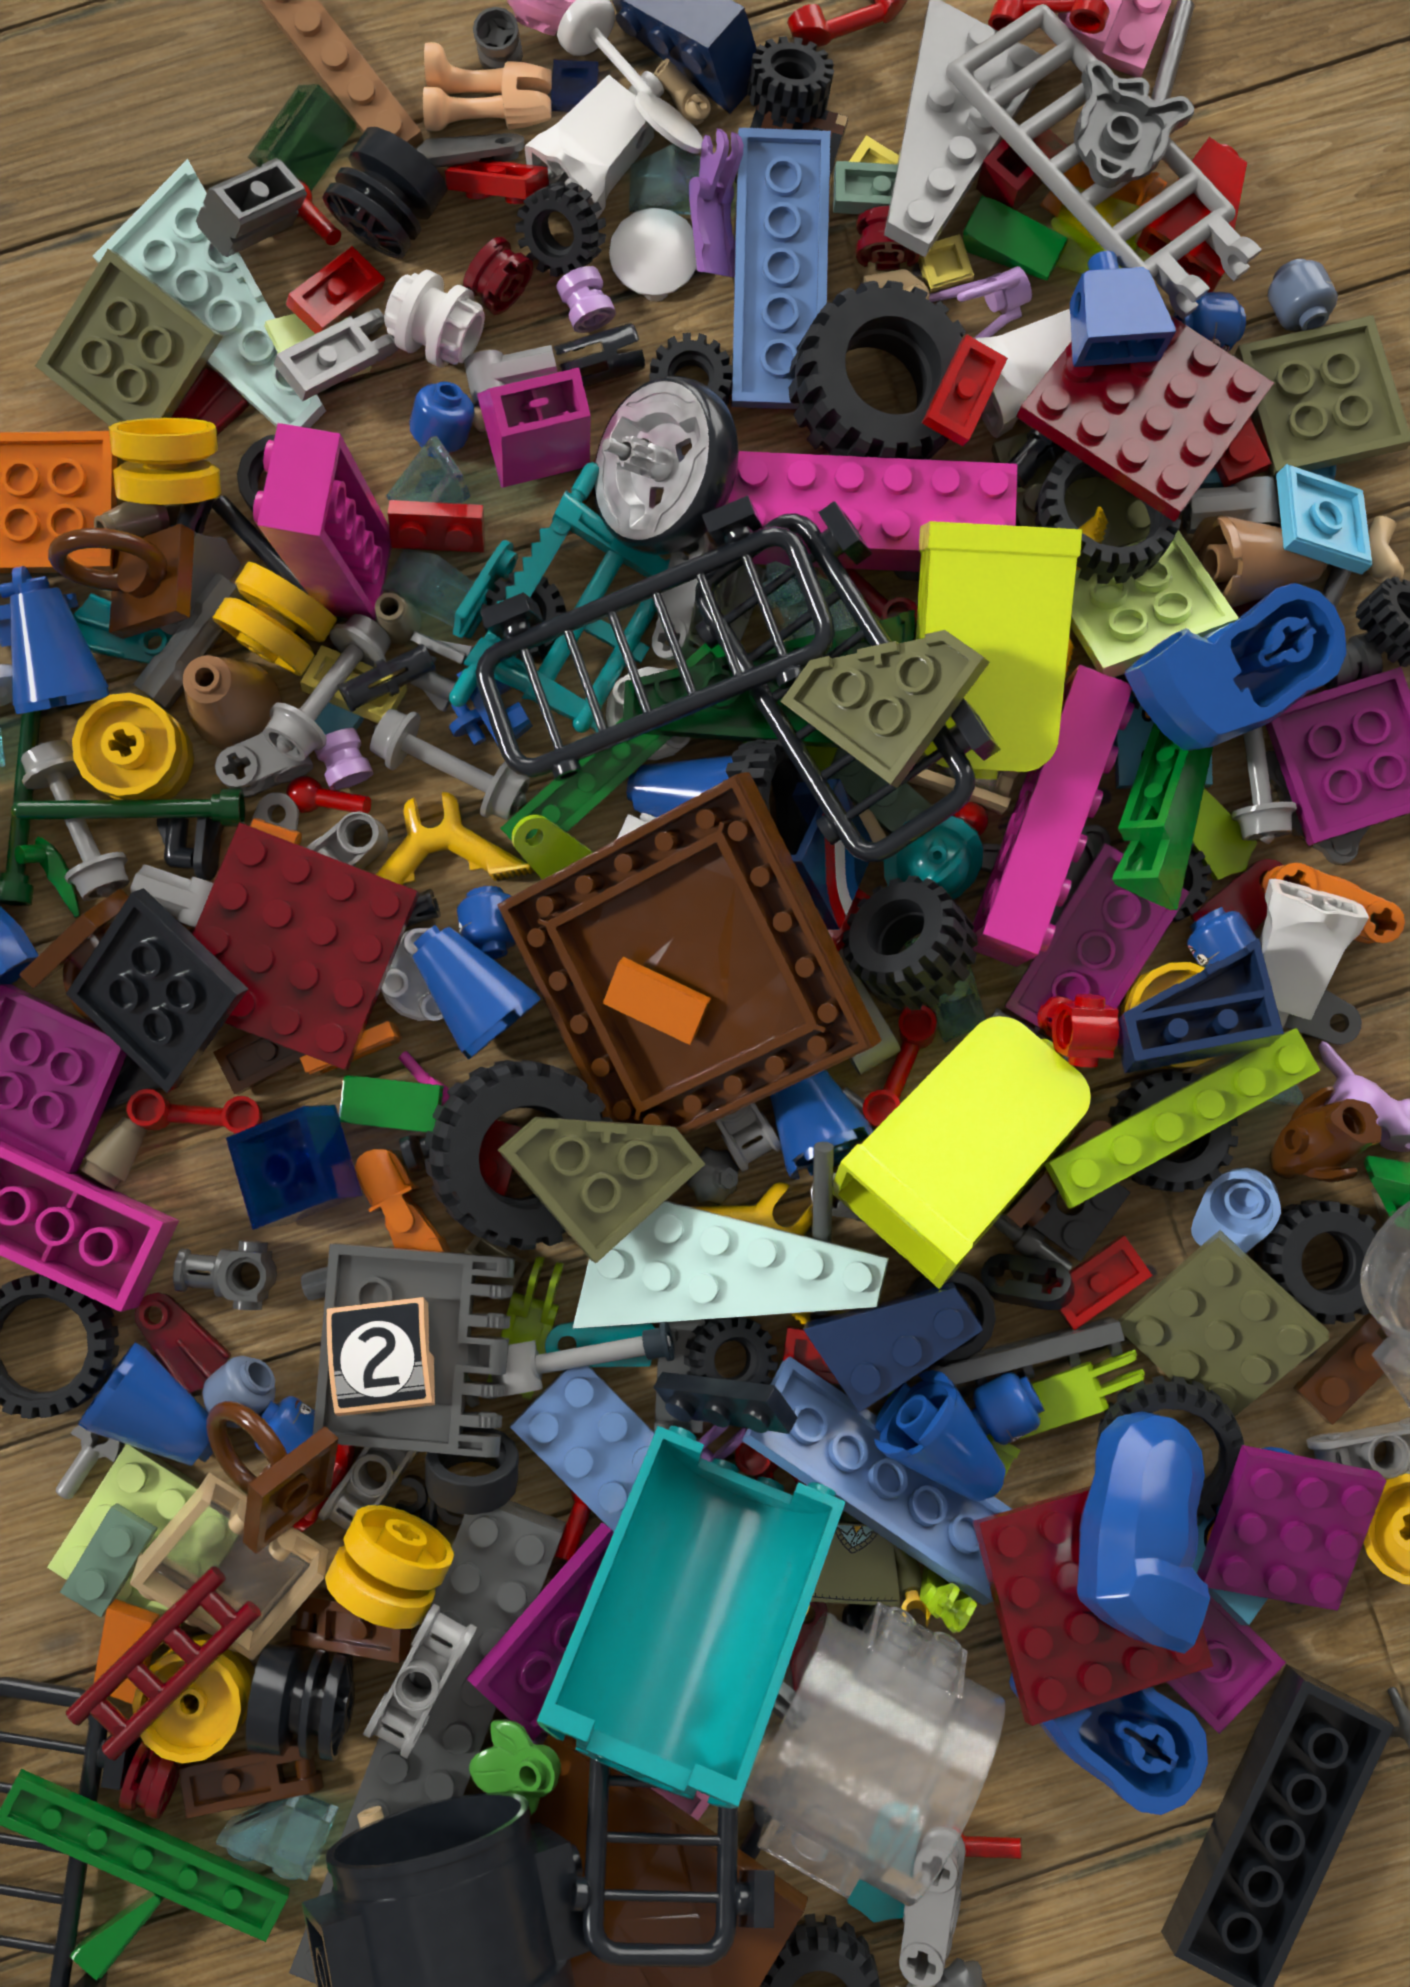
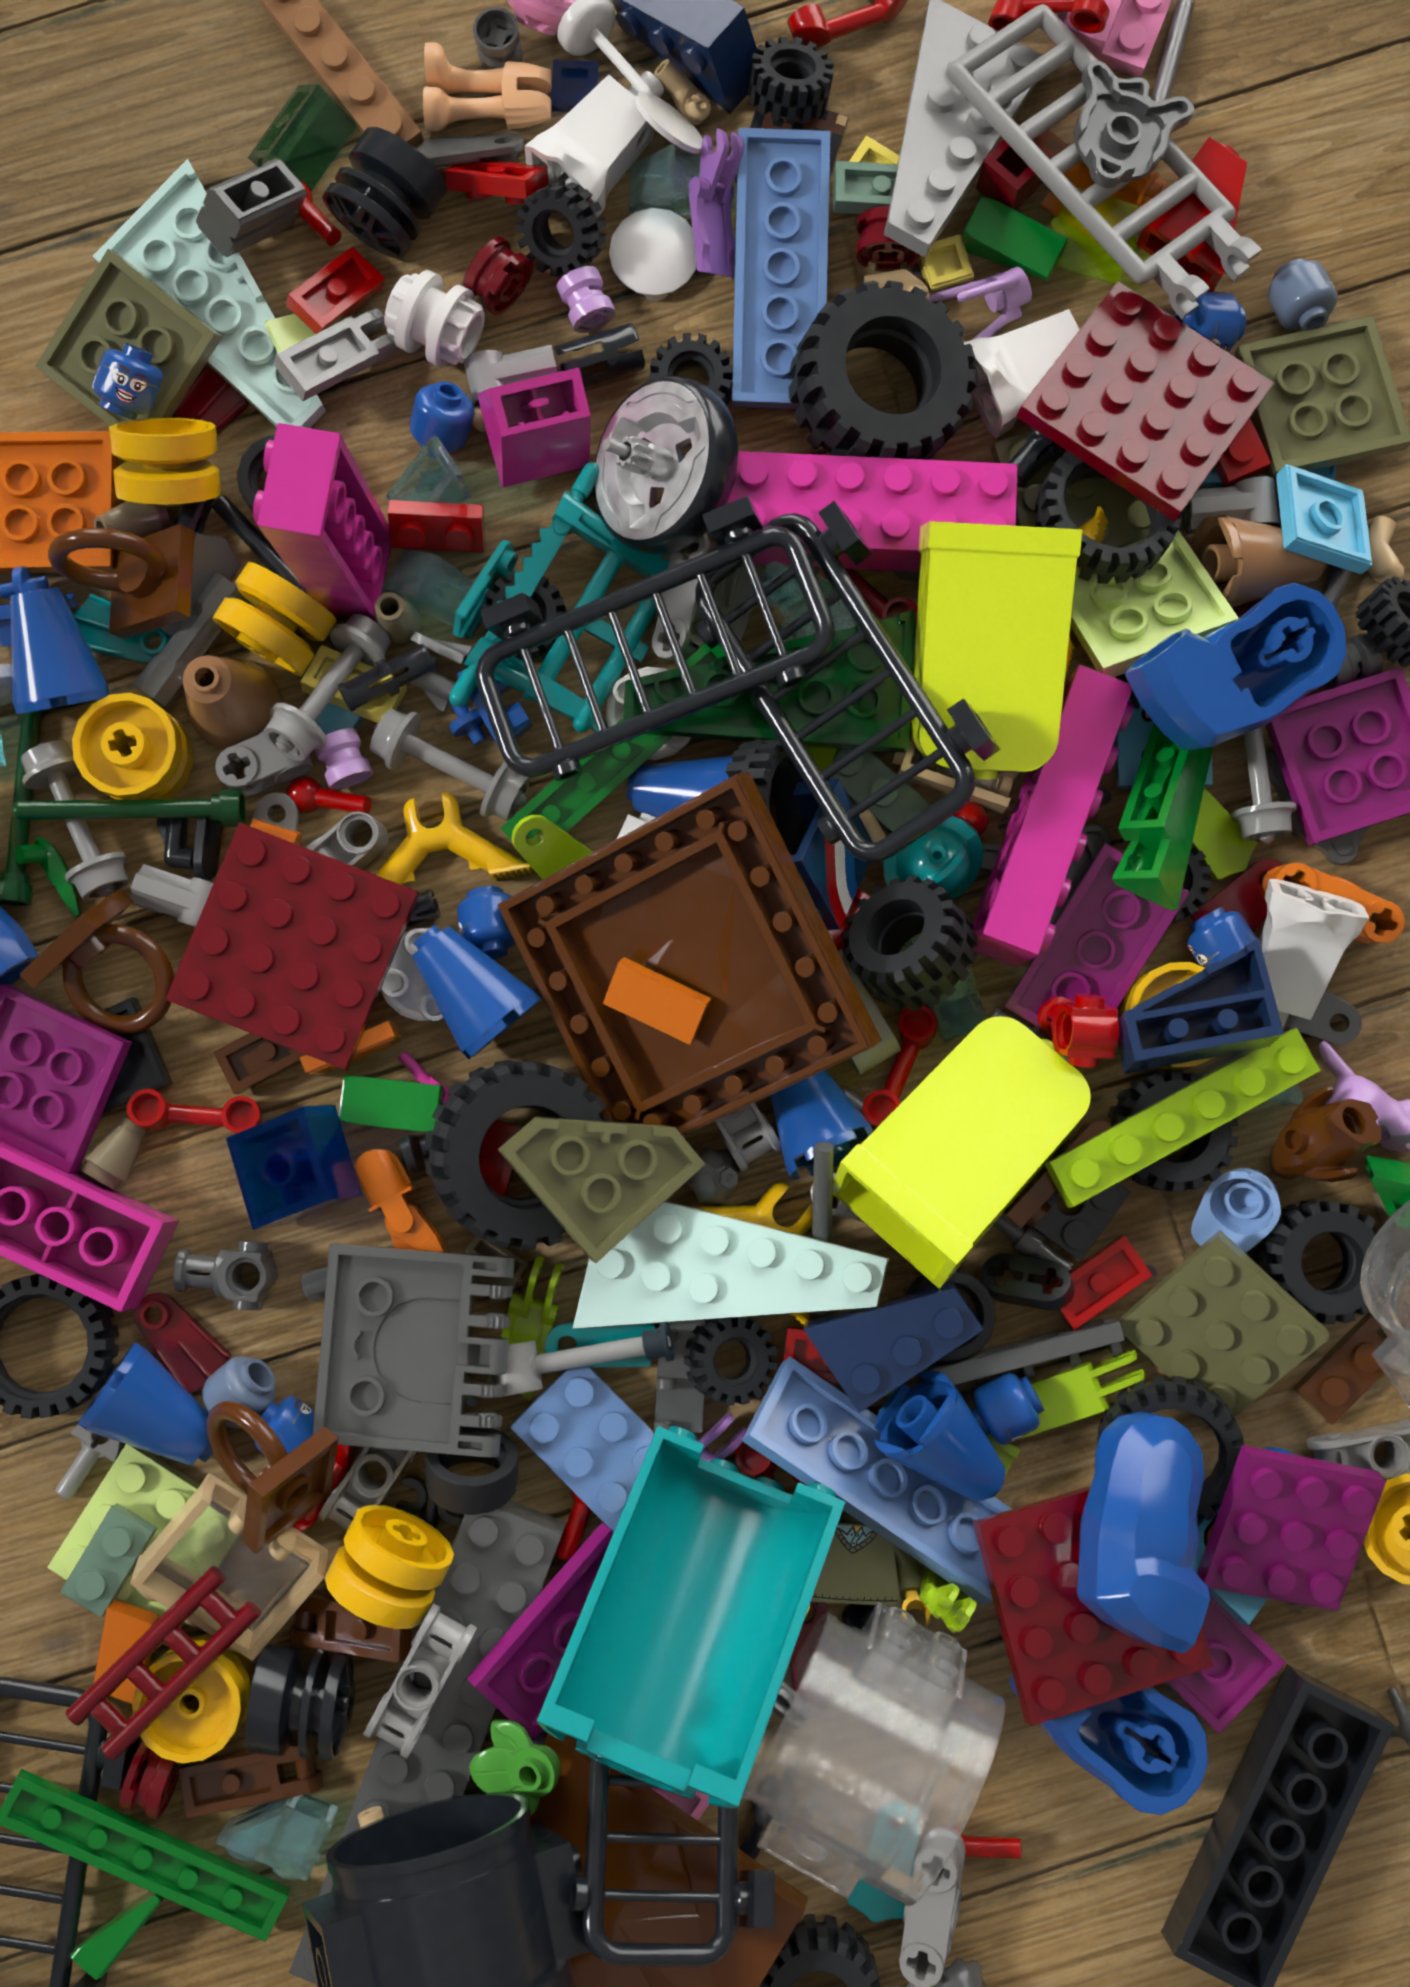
(127, 381): none -> blue head
(156, 990): black plate -> none
(380, 1356): slope -> none
(725, 1402): black plate -> none
(887, 698): olive plate -> none
(964, 390): red plate -> none
(1117, 315): torso -> none

